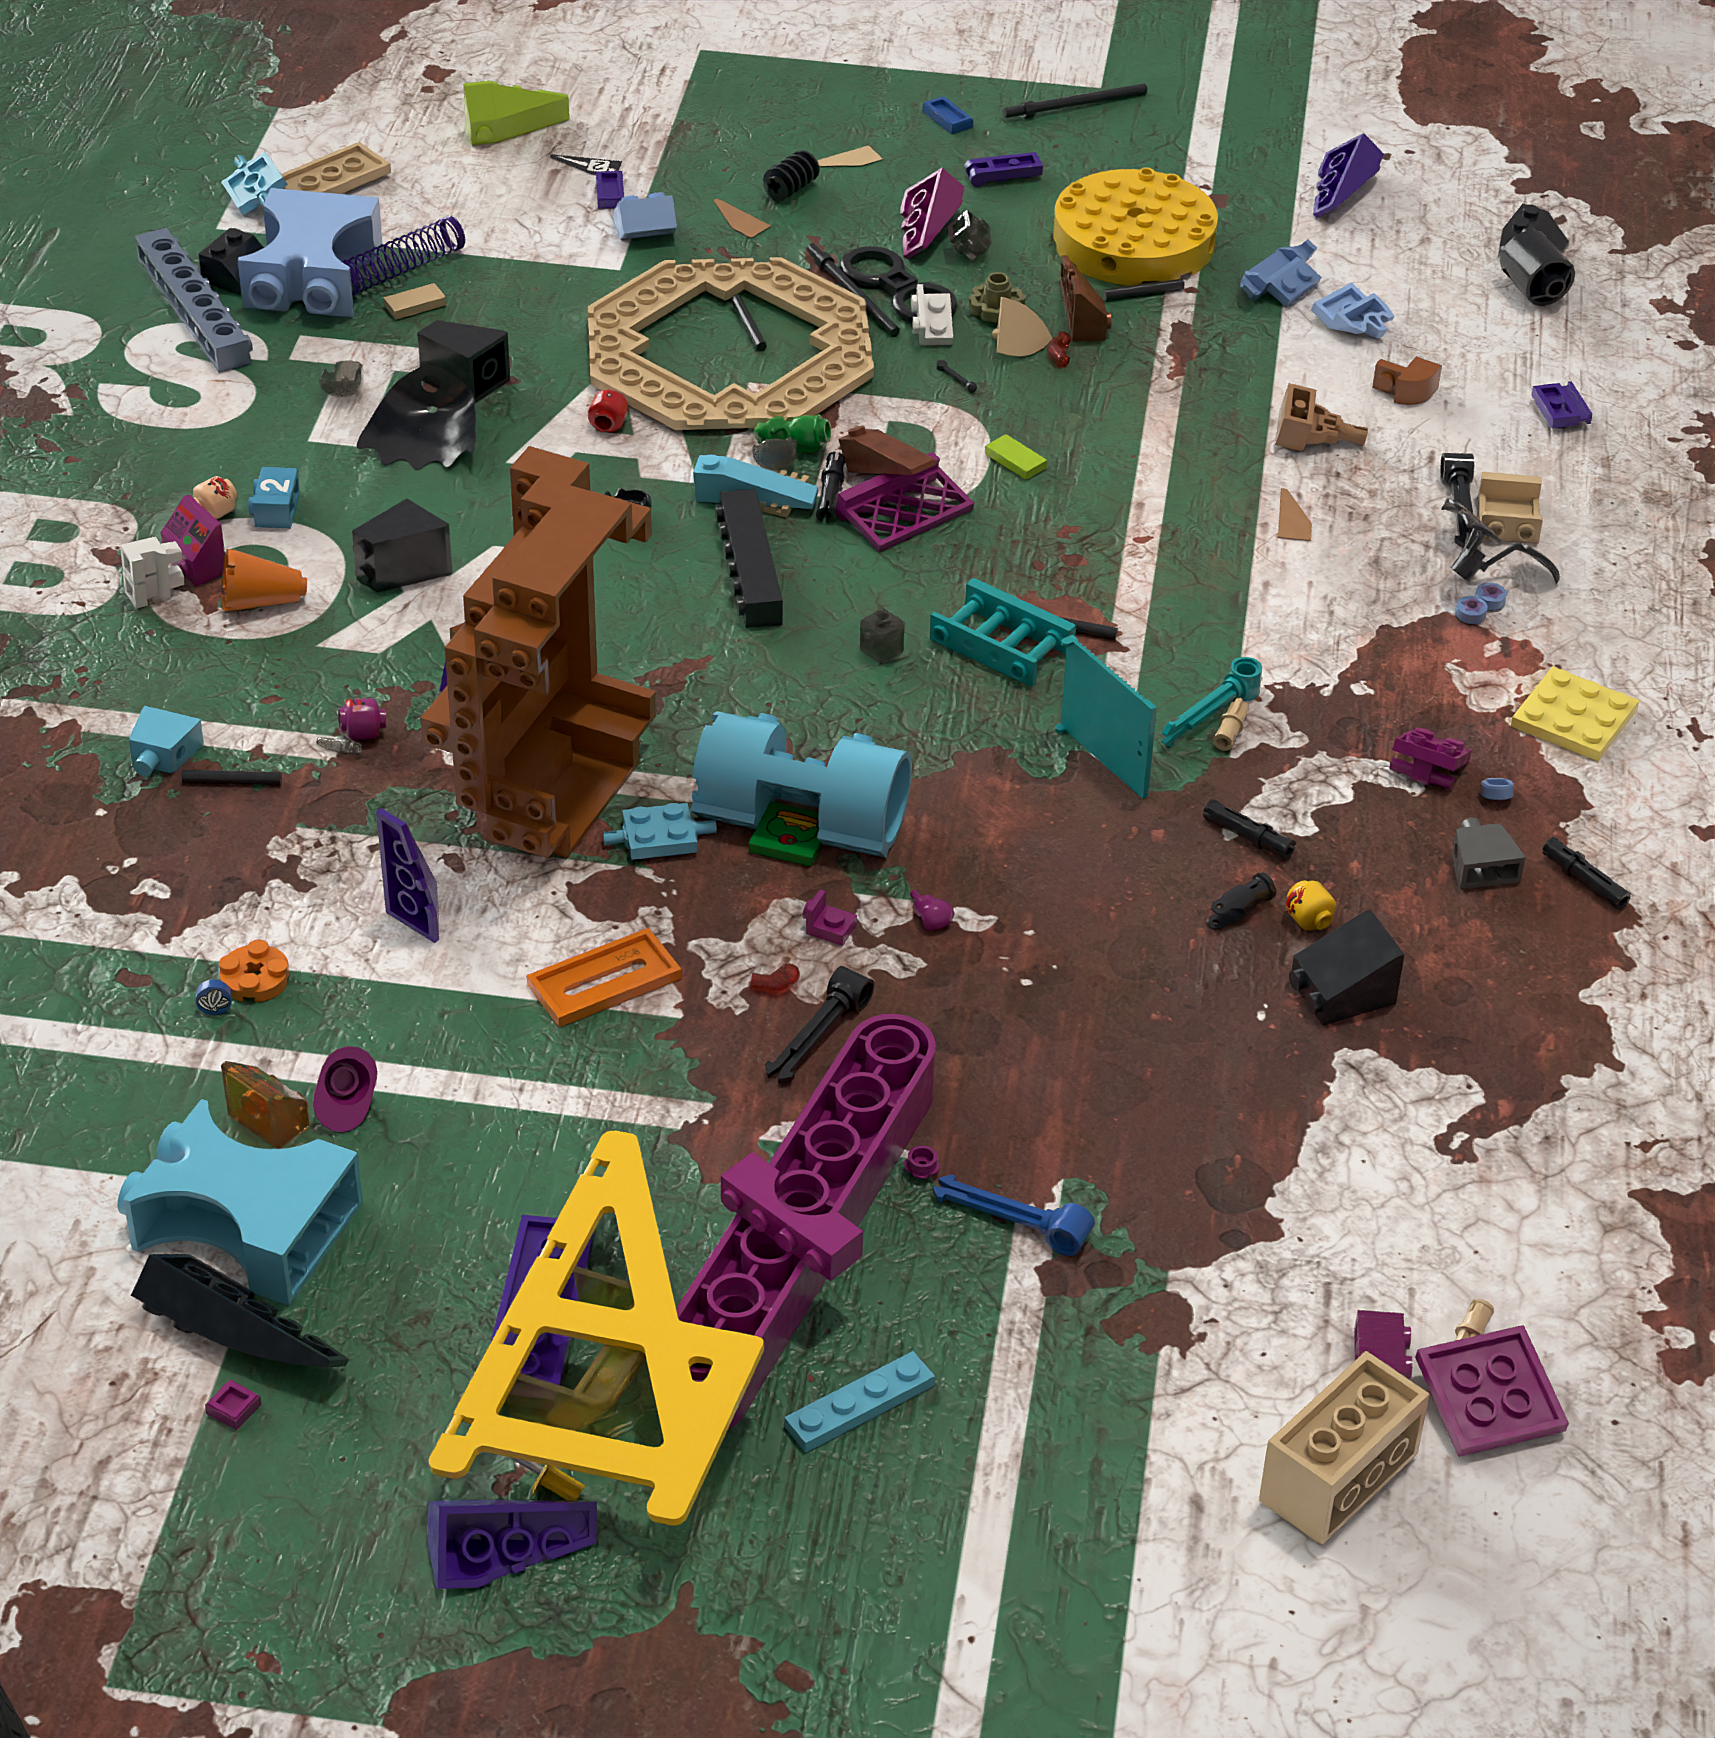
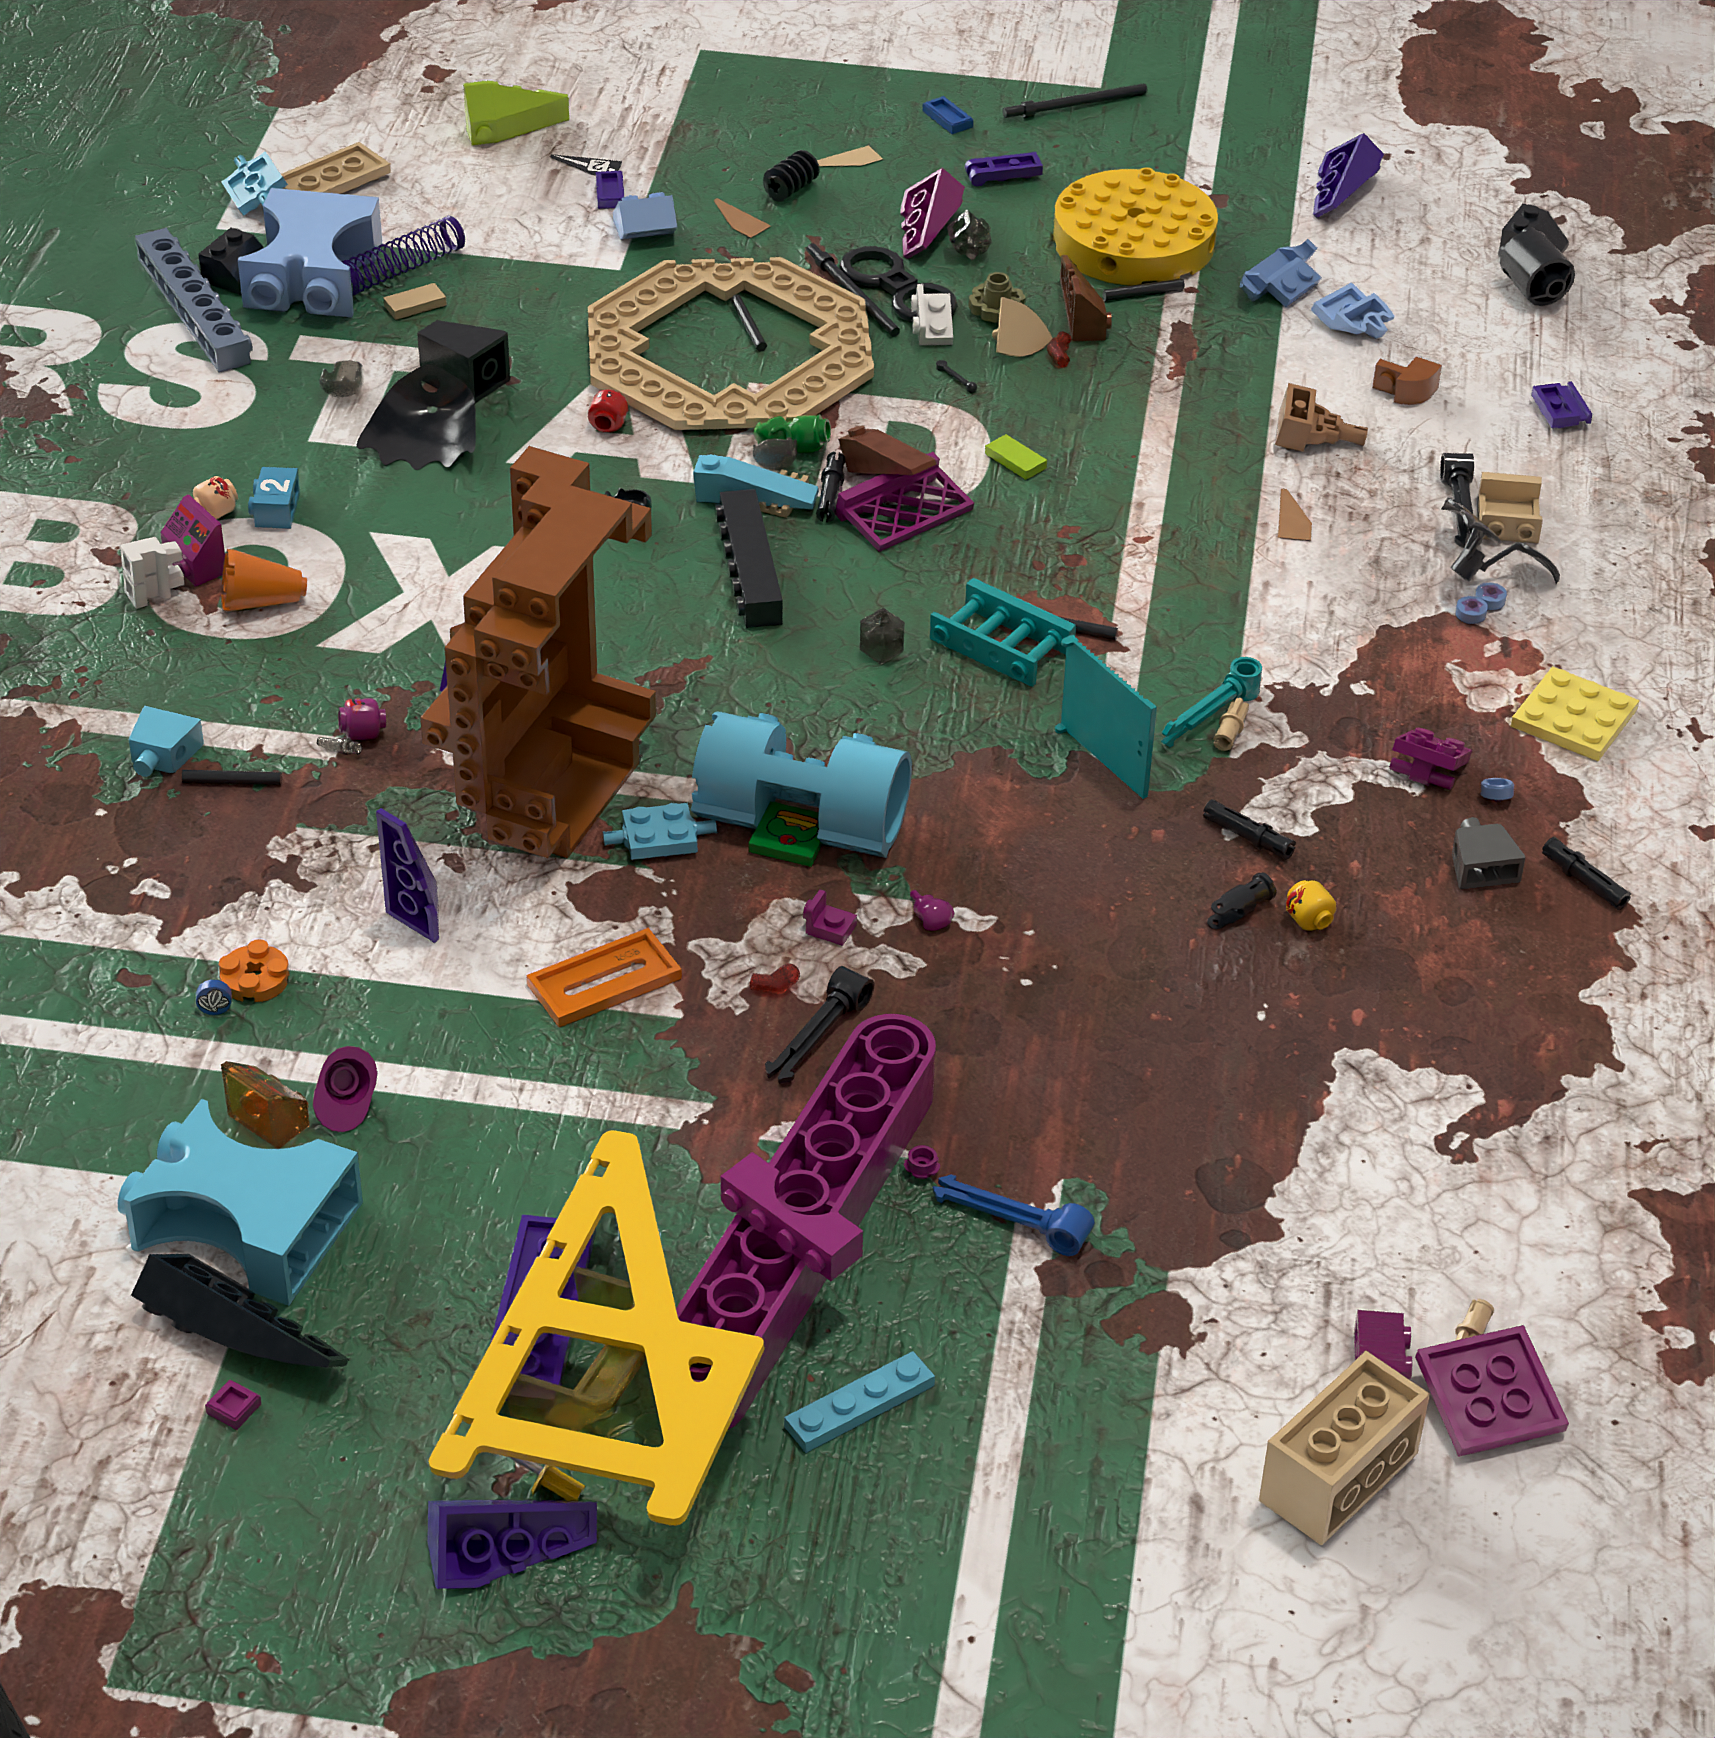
(401, 548): black slope -> none
(1349, 970): black slope -> none

